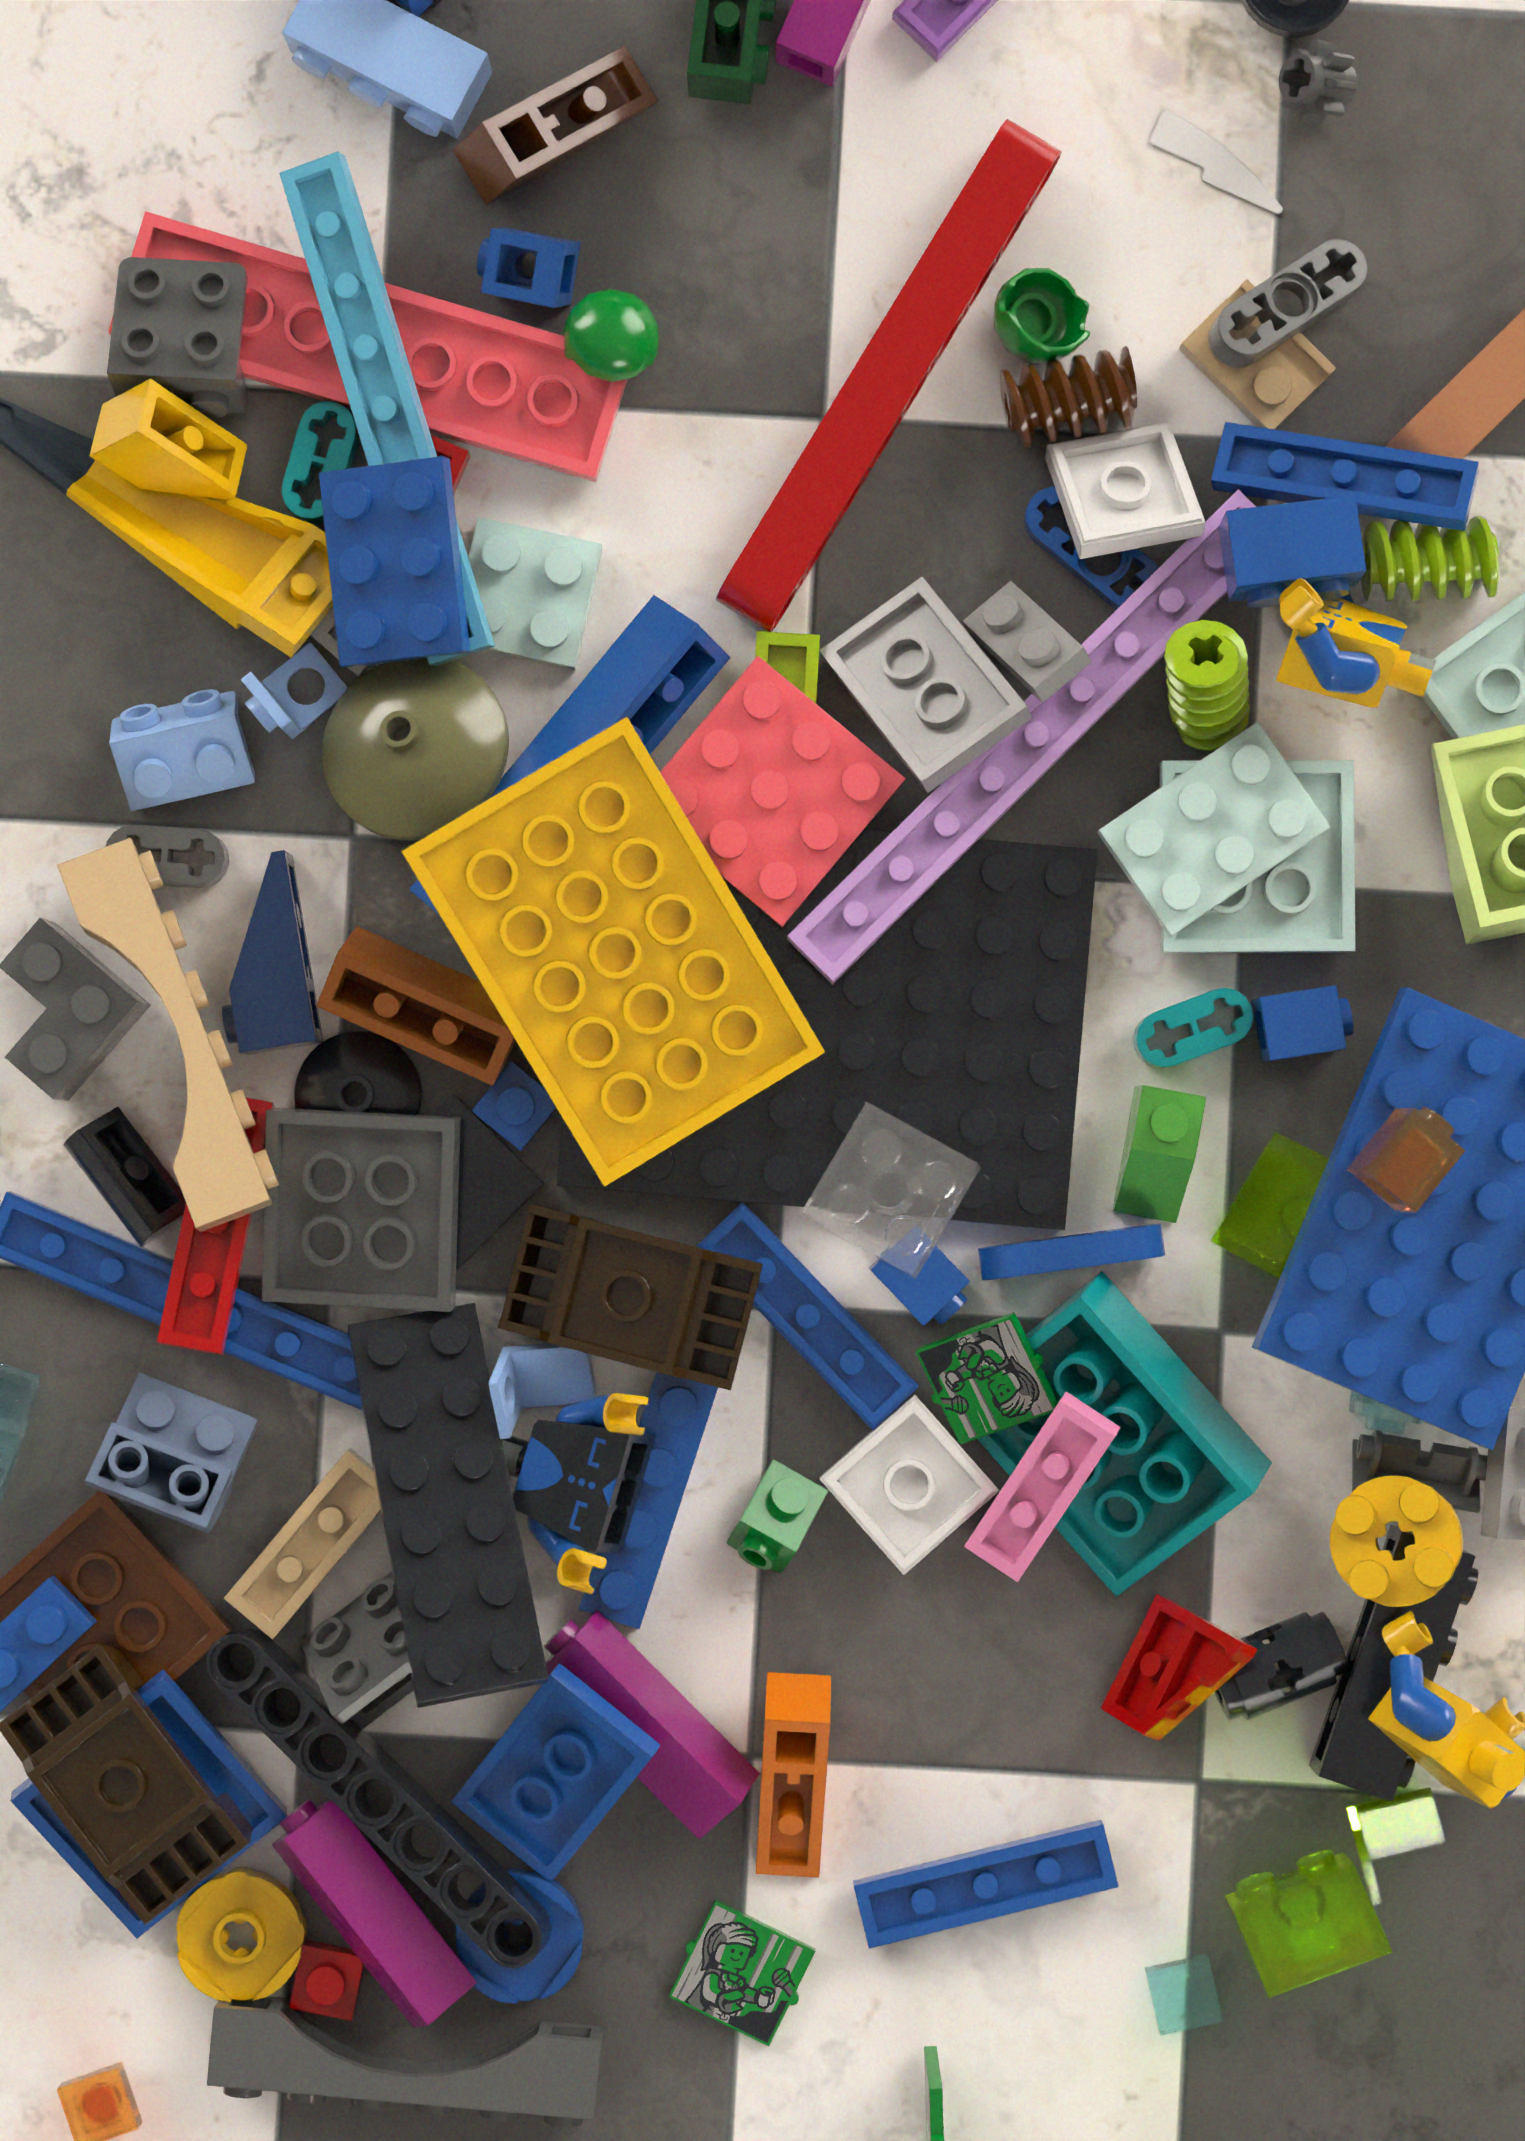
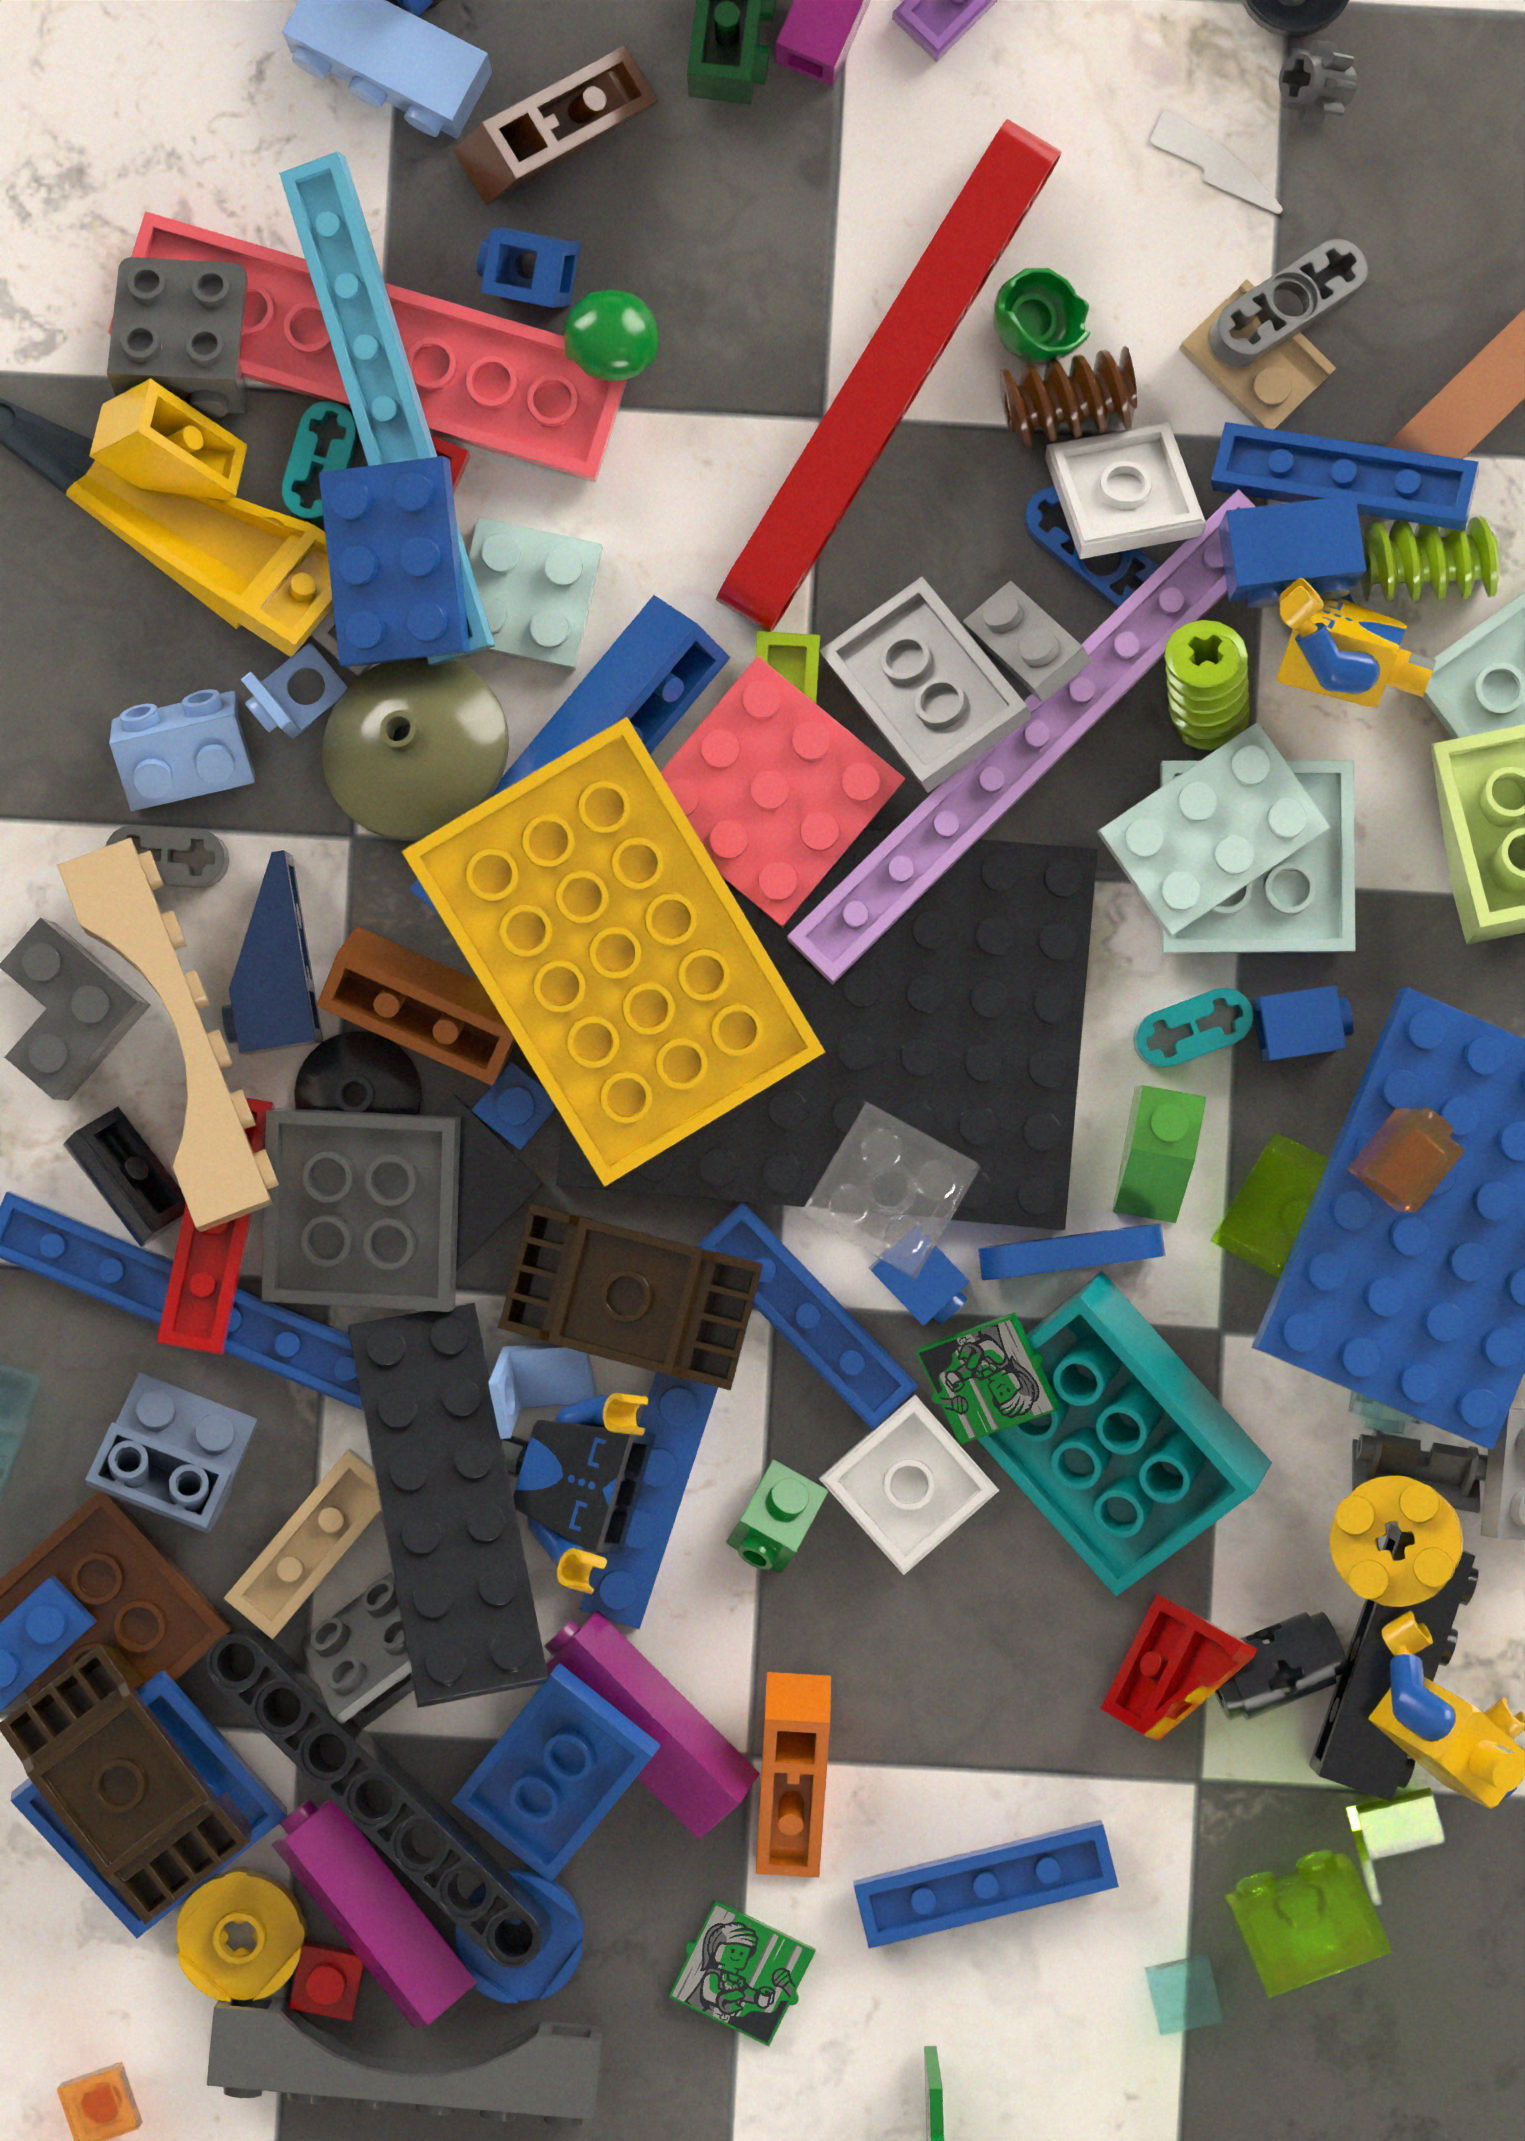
(1042, 1486): bright pink plate -> none

